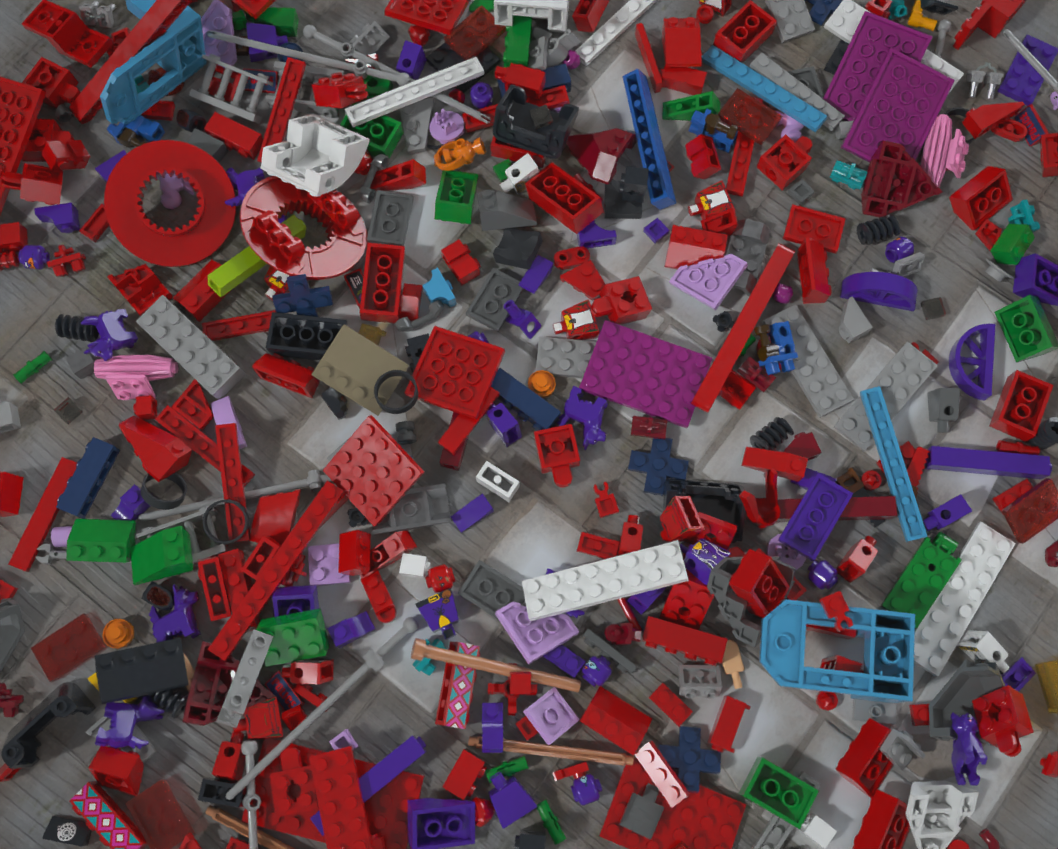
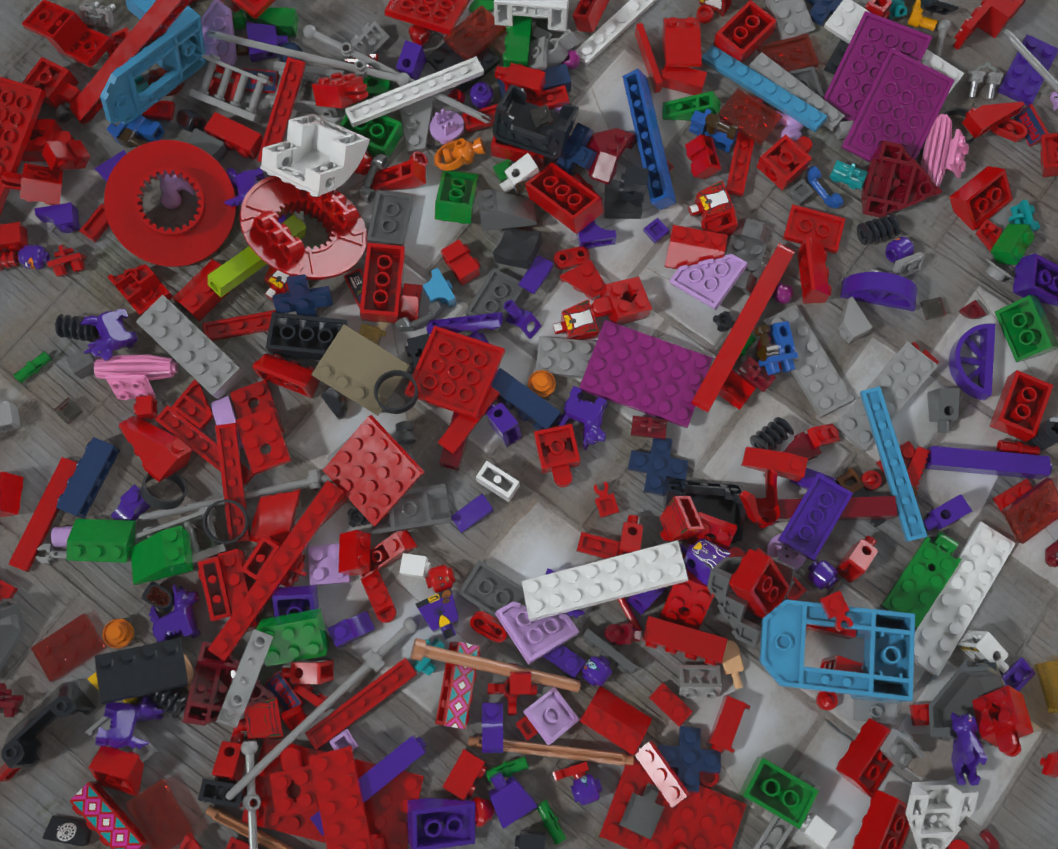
(260, 427): none -> red bracket
(360, 703): none -> red plate
(420, 158): none -> red tile
(465, 323): none -> dark purple plate
(488, 627): none -> red plate
(576, 151): none -> dark blue plate
(708, 779): none -> red tile
(791, 53): none -> clear red plate
(823, 435): none -> red plate
(832, 201): none -> blue bar
(973, 311): none -> dark red tile

